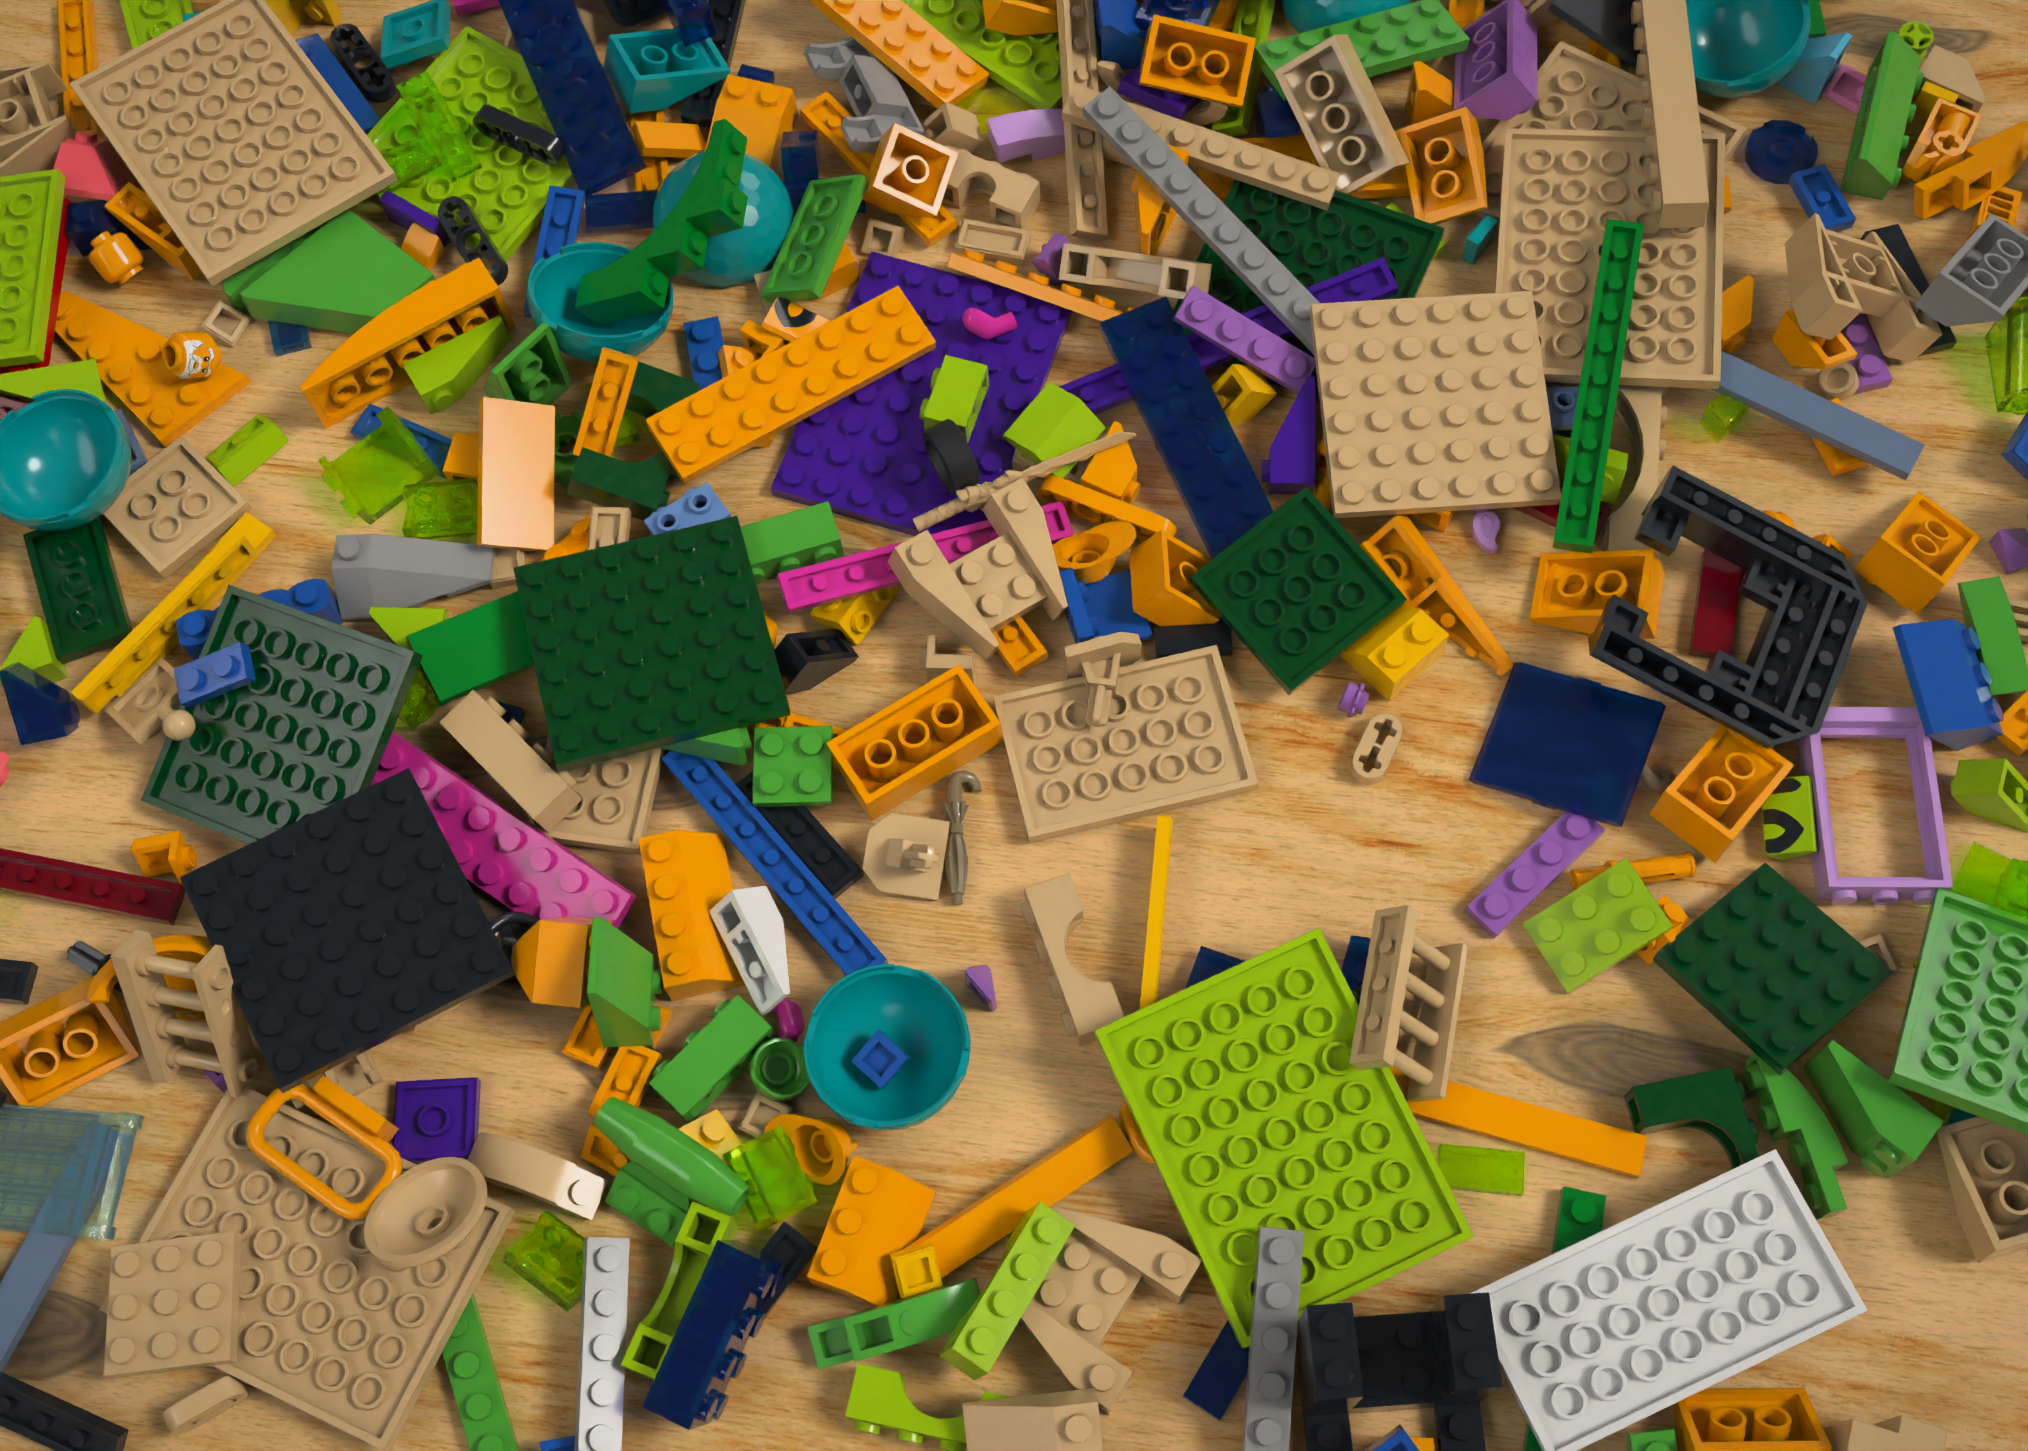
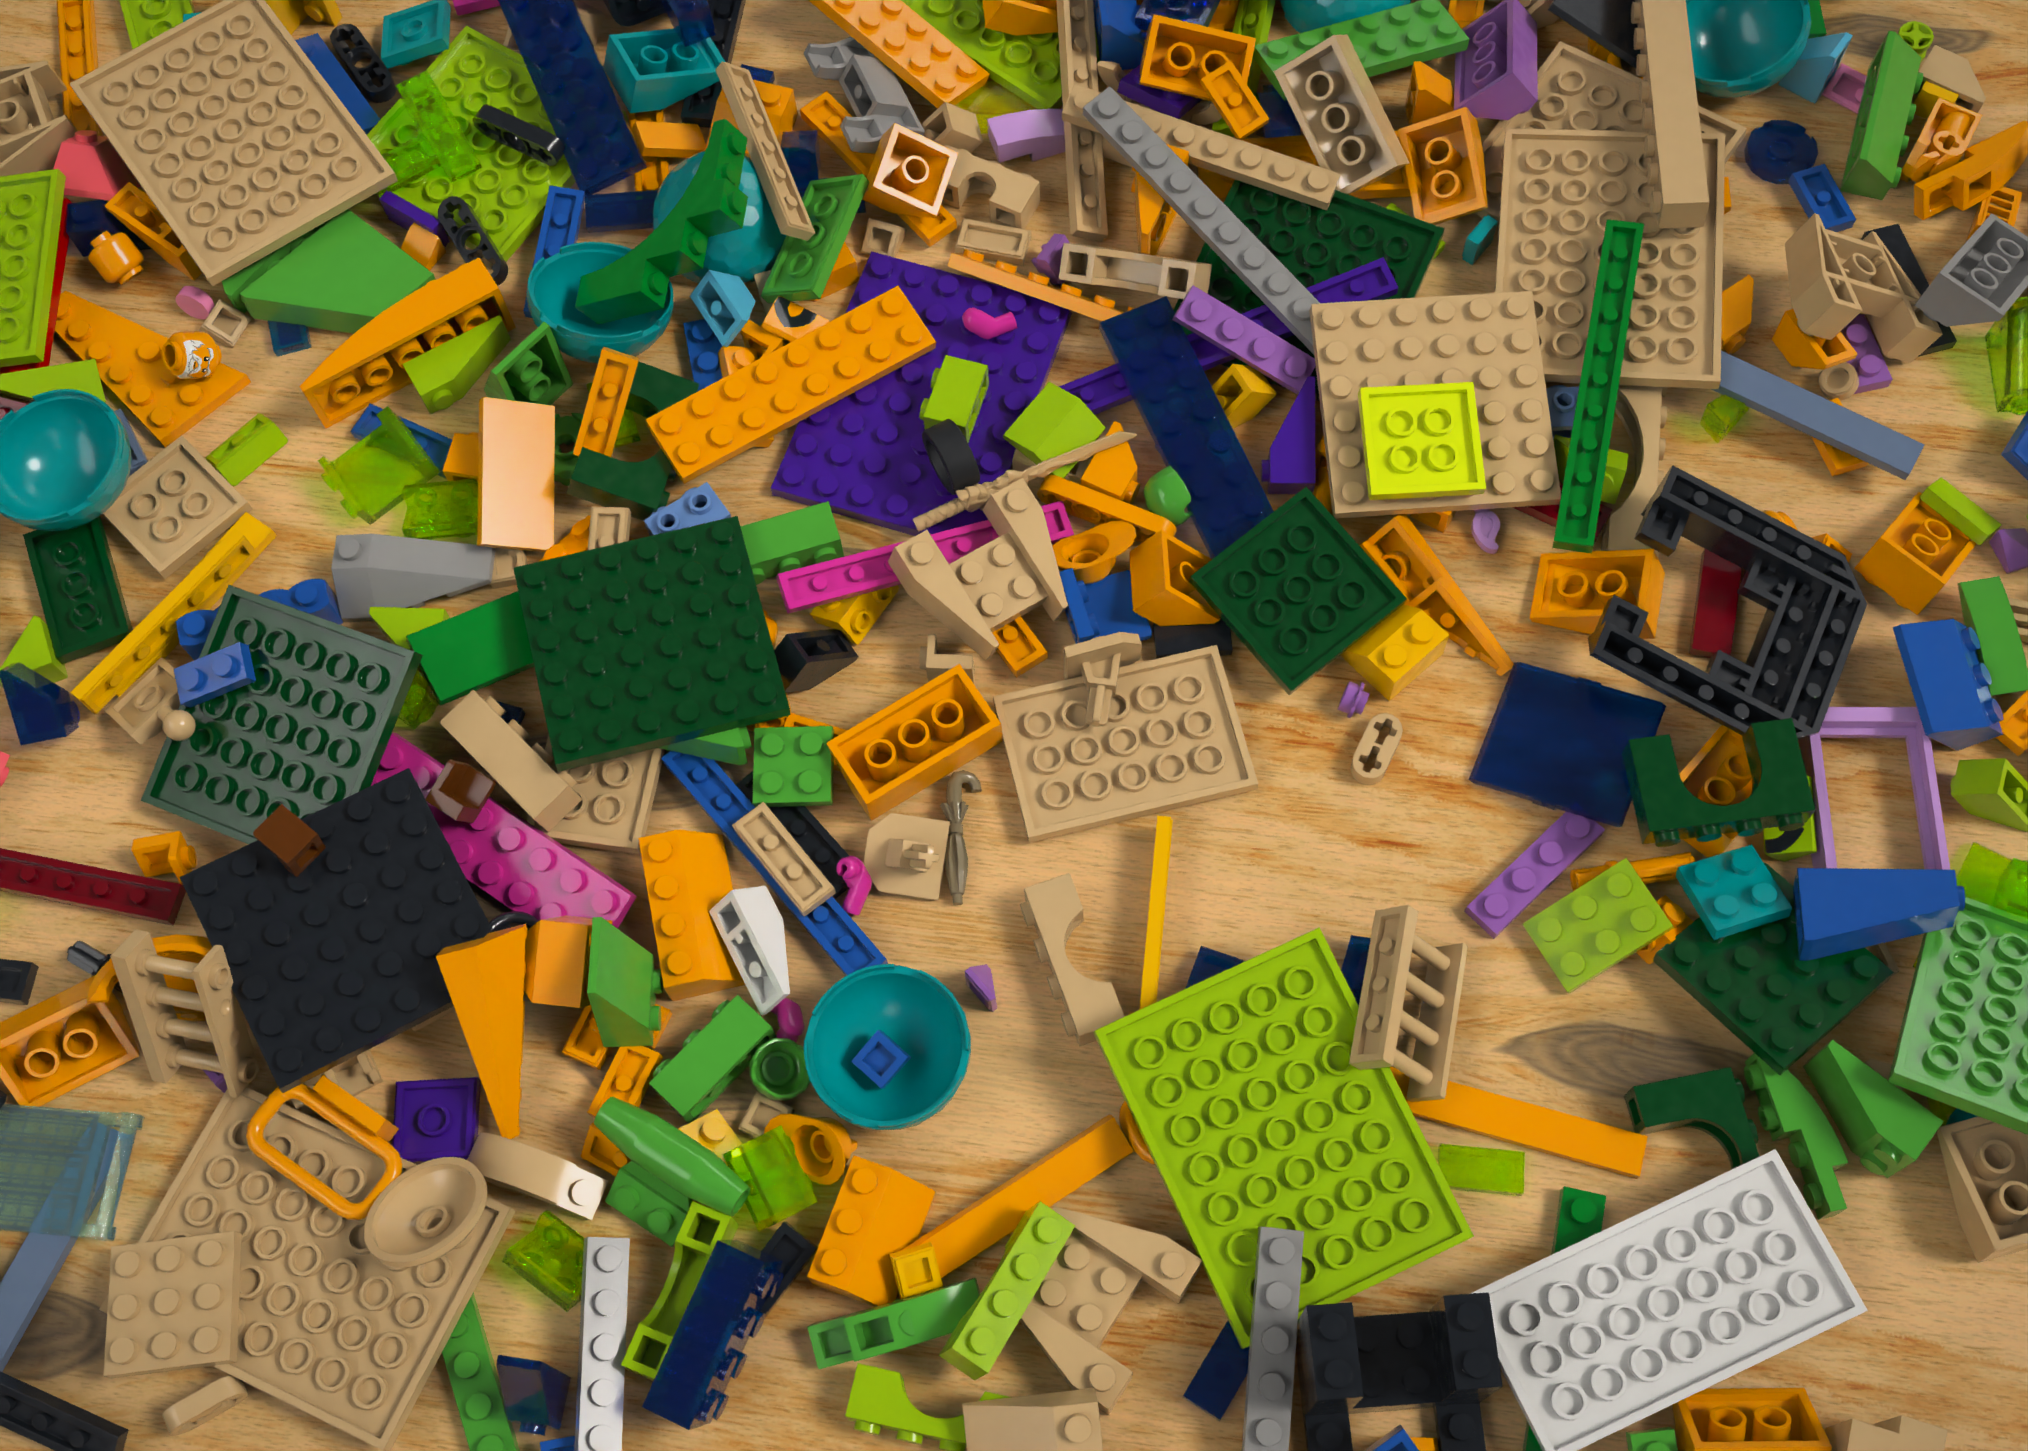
(194, 302): none -> bright pink tile
(289, 840): none -> reddish brown panel
(461, 791): none -> reddish brown panel
(488, 995): none -> light orange wedge
(532, 1393): none -> slope
(723, 304): none -> medium azure slope
(765, 151): none -> tan tile
(784, 859): none -> tan tile
(858, 882): none -> dark pink arm
(1167, 496): none -> bright green hair
(1234, 100): none -> light orange plate
(1421, 441): none -> neon yellow plate
(1672, 813): none -> dark green arch
(1733, 892): none -> teal plate
(1868, 907): none -> blue slope
(1960, 511): none -> lime tile

